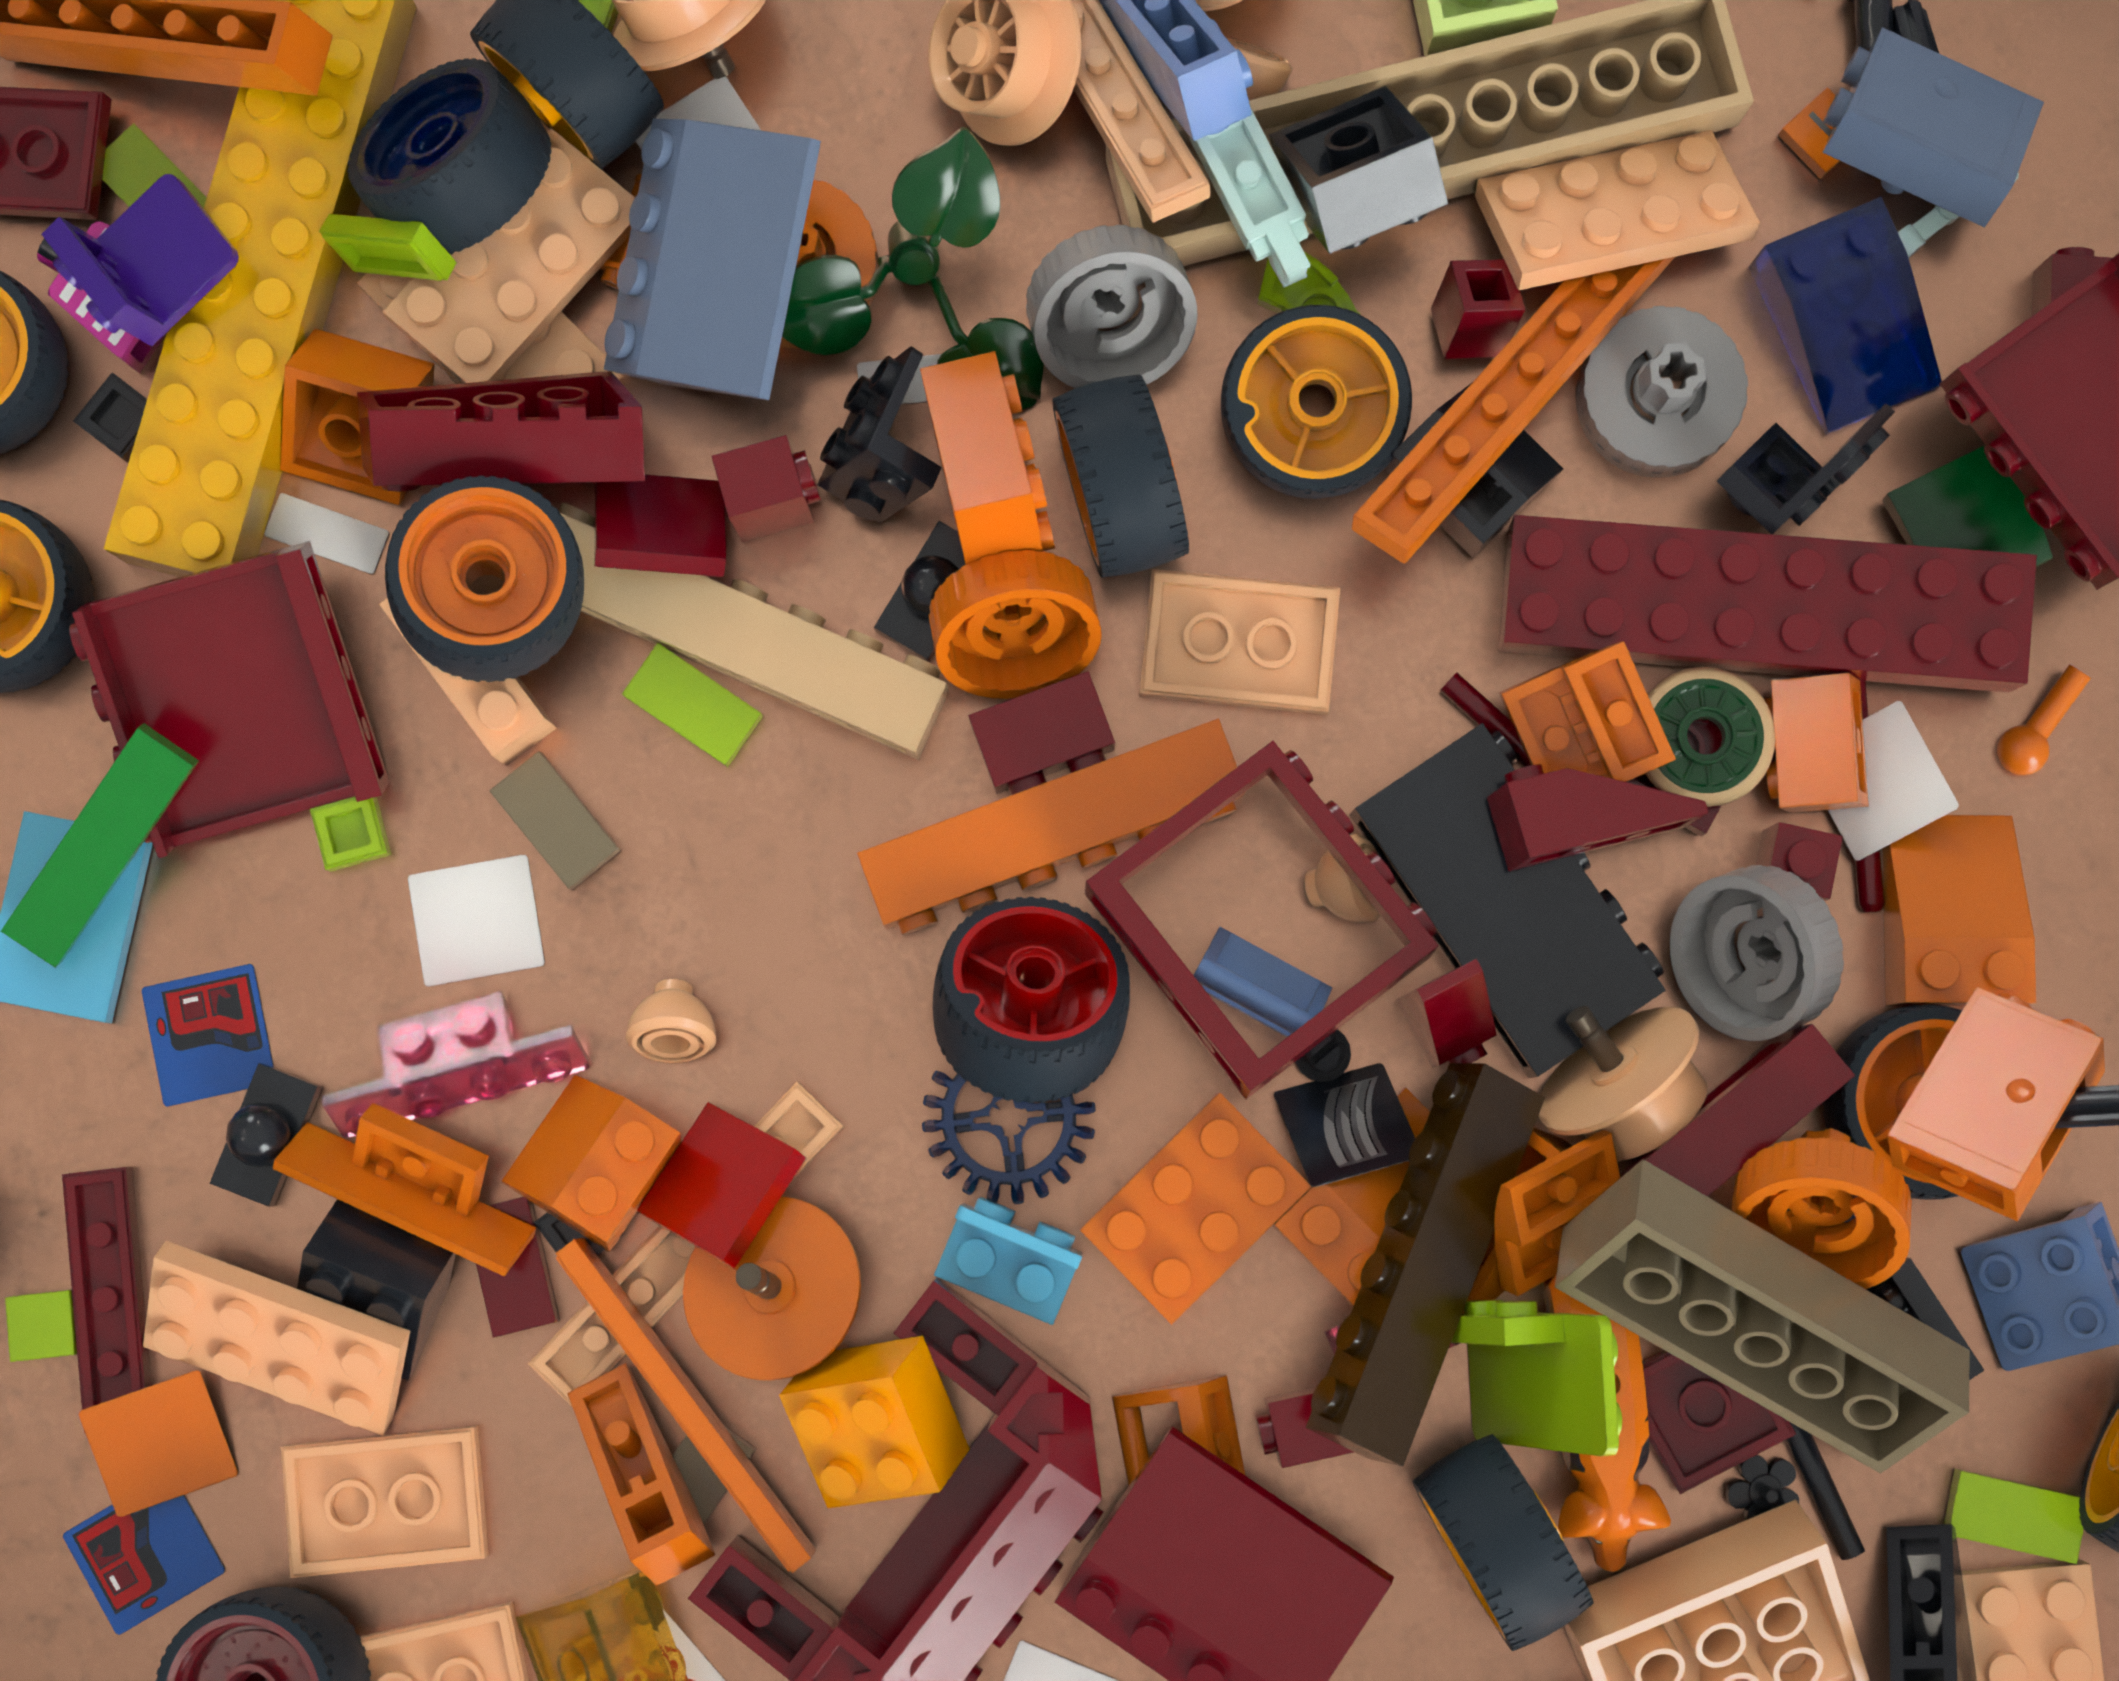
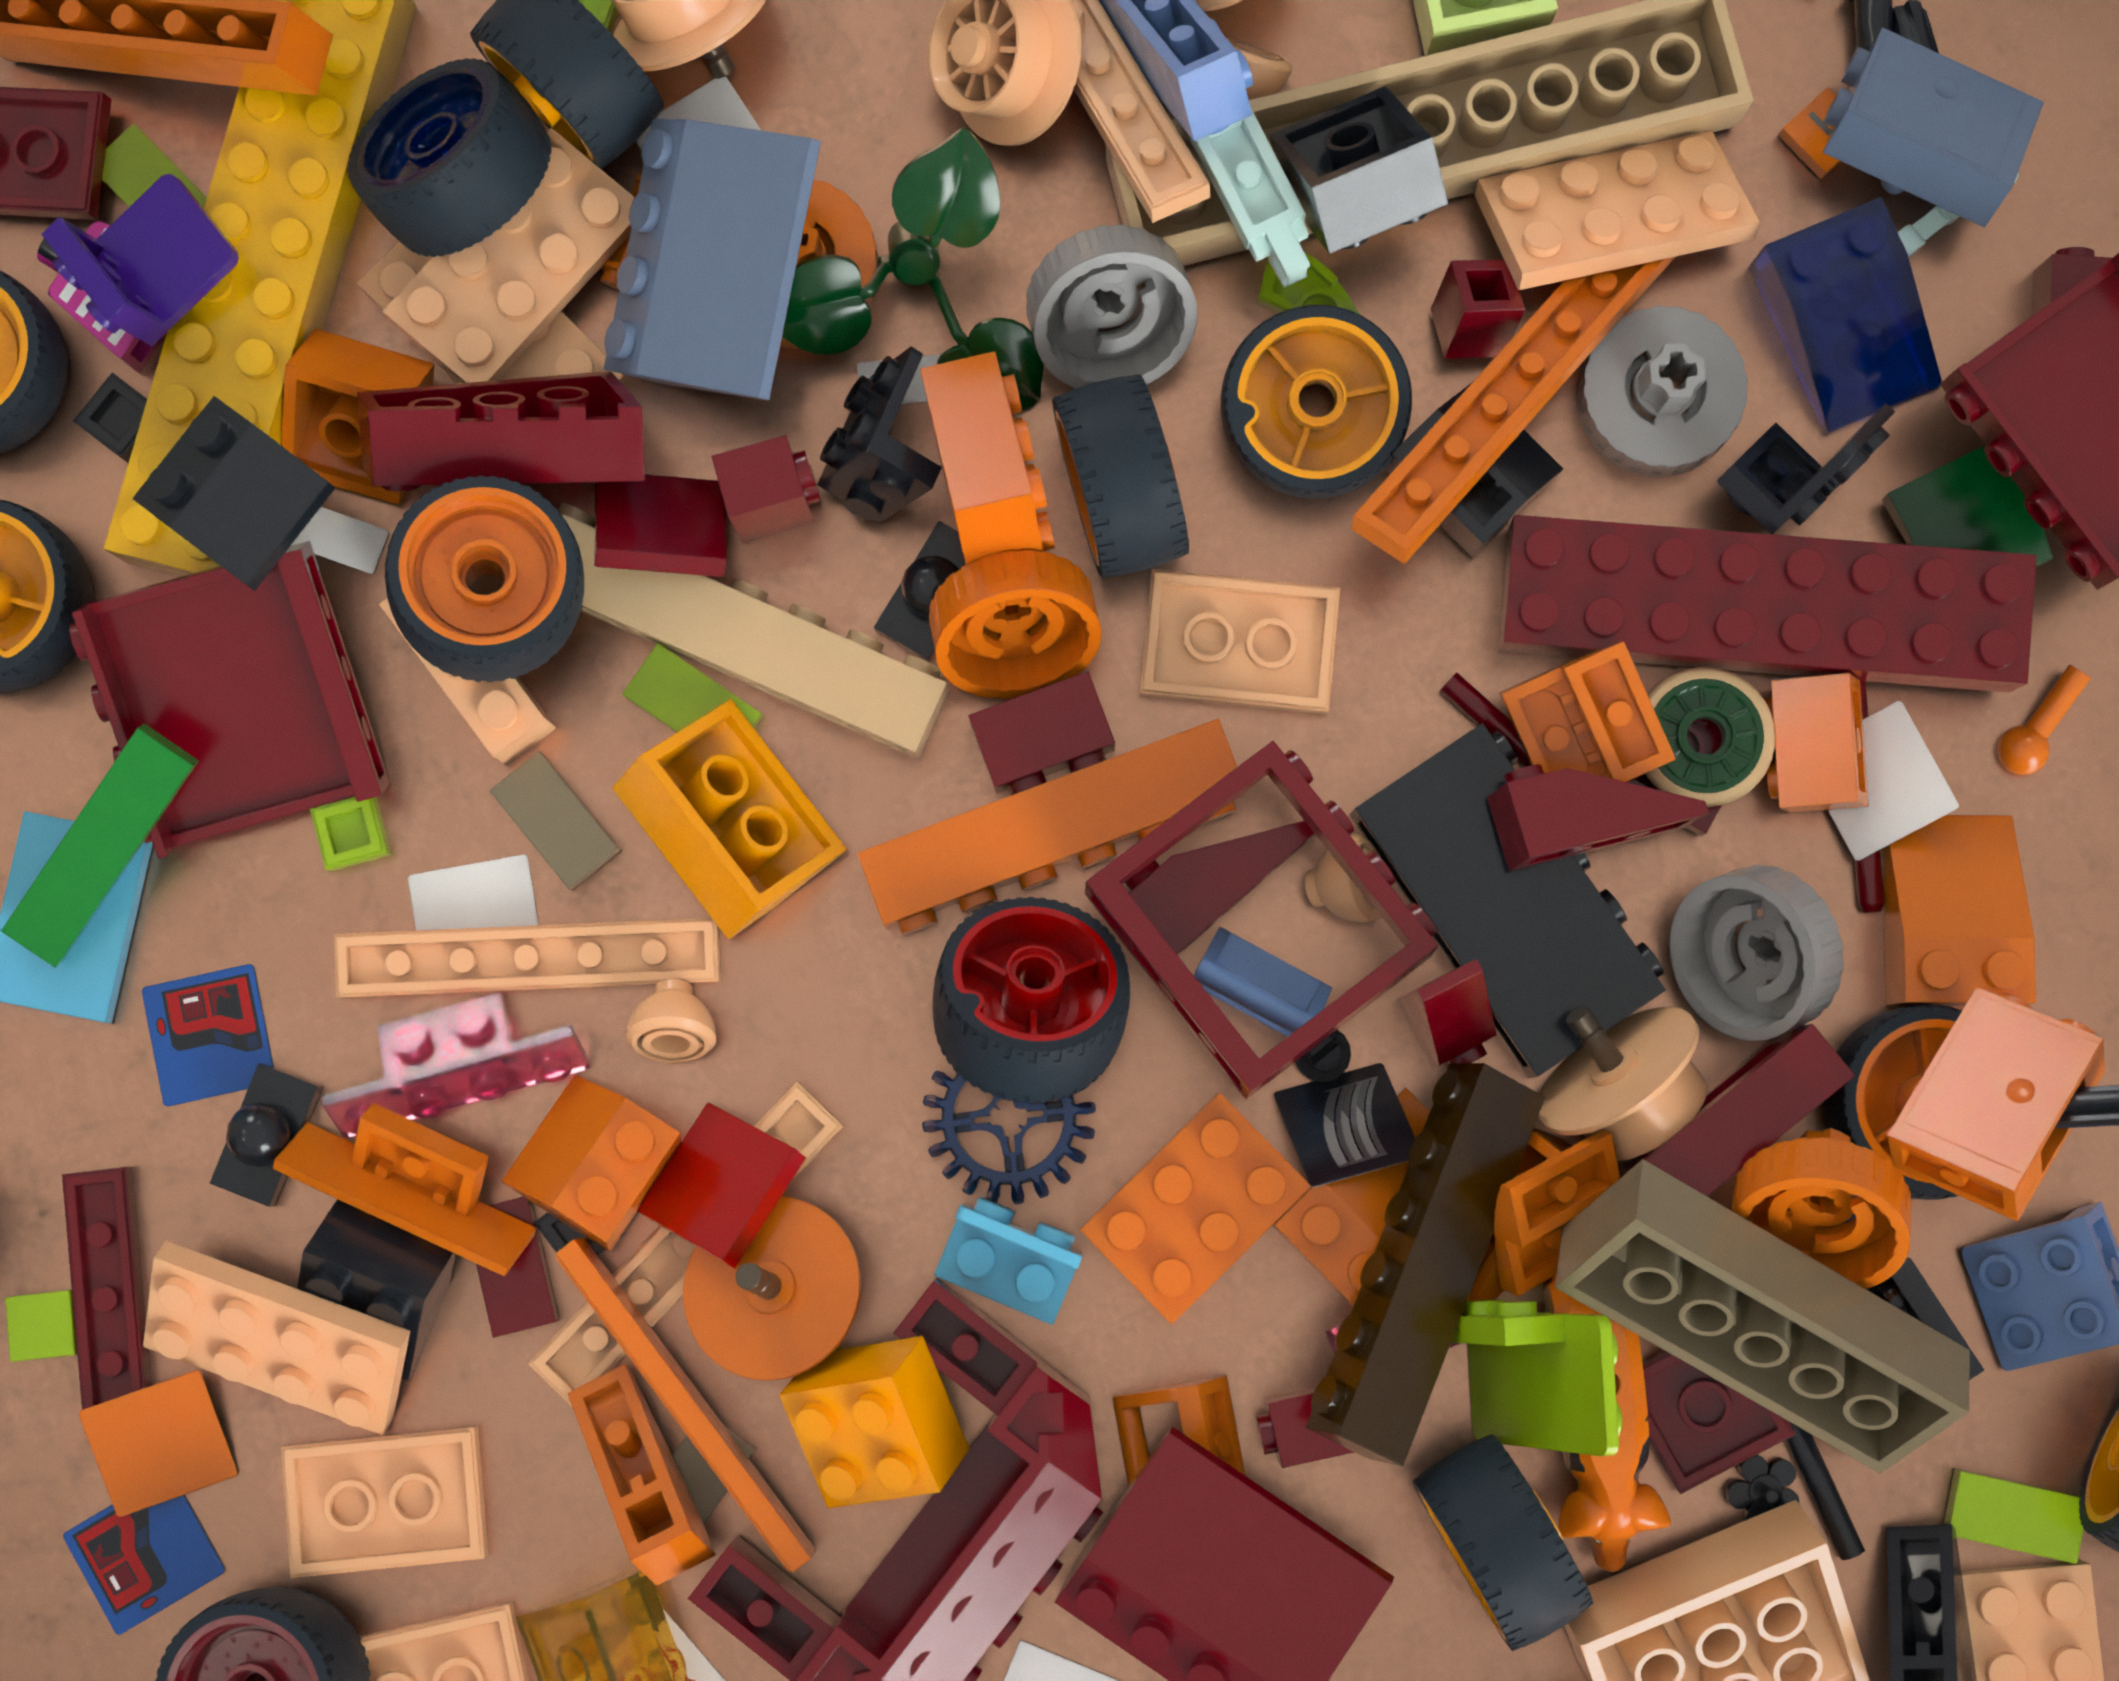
(234, 493): none -> black slope
(387, 247): lime tile -> none
(526, 957): none -> light nougat tile
(728, 817): none -> light orange slope
(1205, 883): none -> dark red slope
(1803, 852): dark red brick -> none

